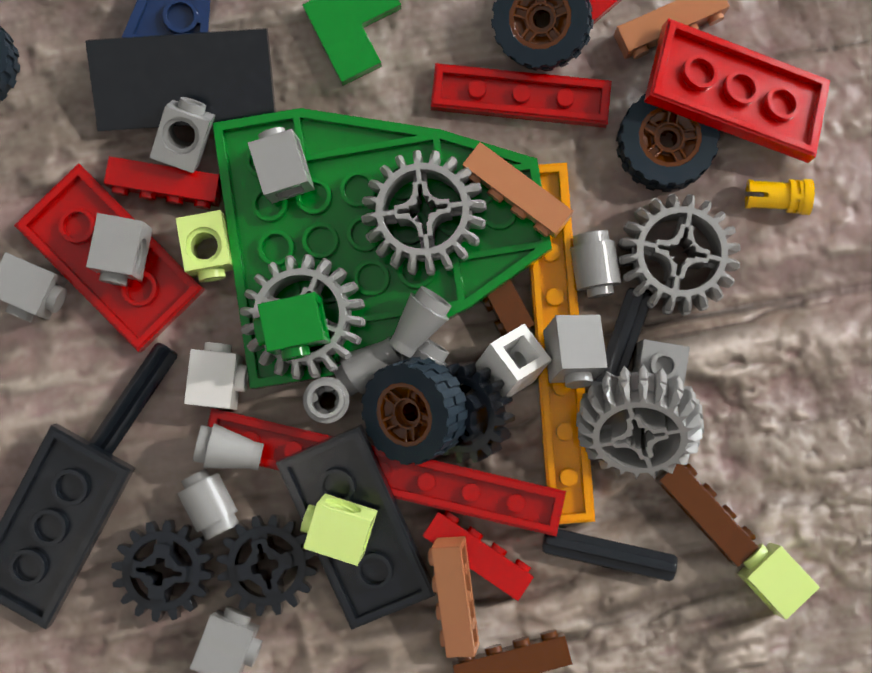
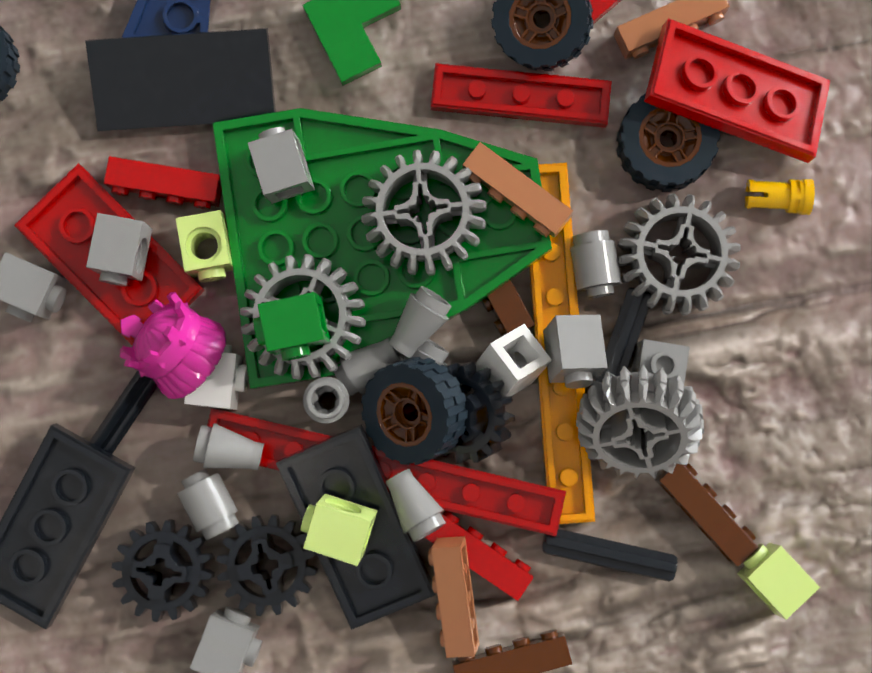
(169, 148): light grey brick -> none
(173, 346): none -> dark pink hair
(415, 506): none -> light grey cone

